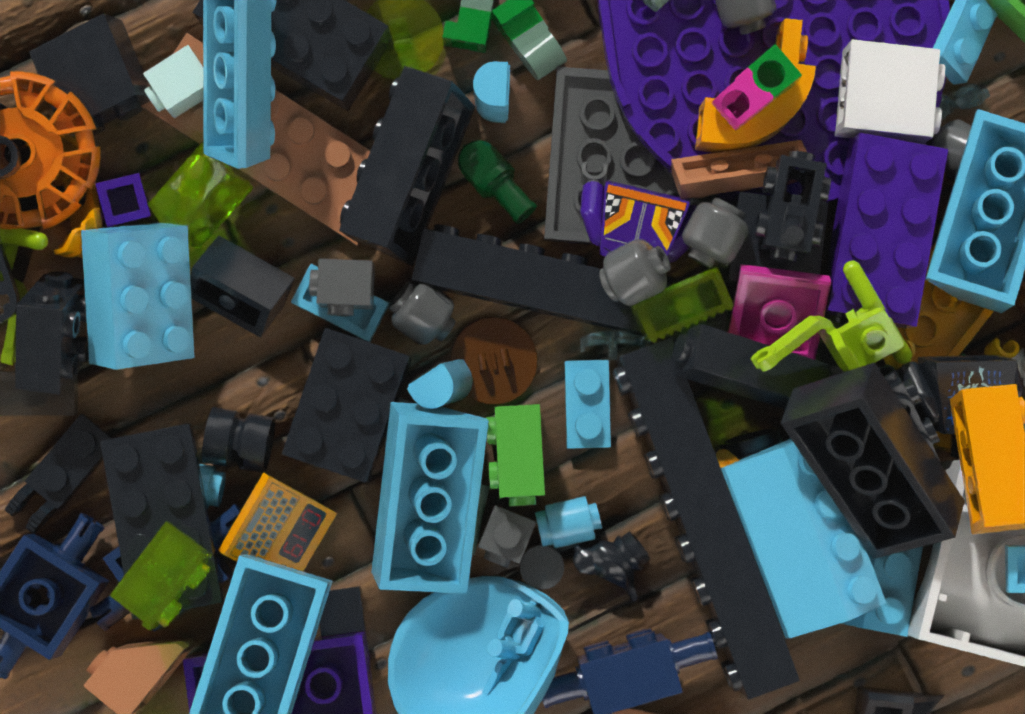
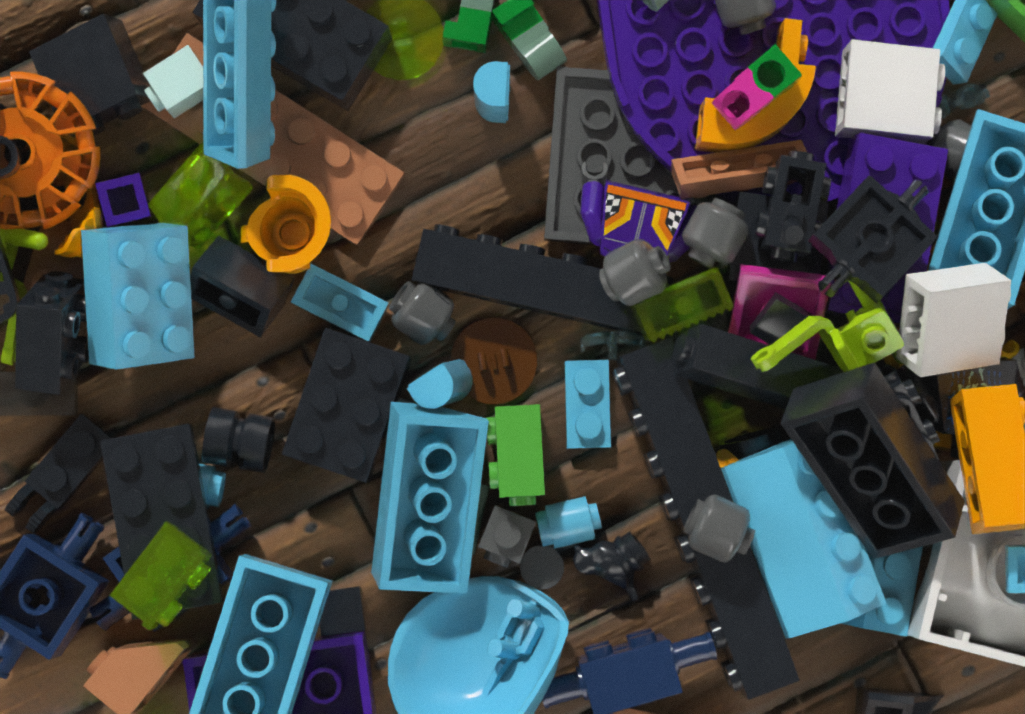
(278, 525): tile -> none
(288, 226): none -> light orange helmet
(343, 285): dark grey brick -> none
(407, 164): black slope -> none
(494, 178): dark green arm -> none
(719, 528): none -> dark grey head
(777, 319): none -> black tile
(873, 238): none -> black plate
(953, 319): none -> white brick

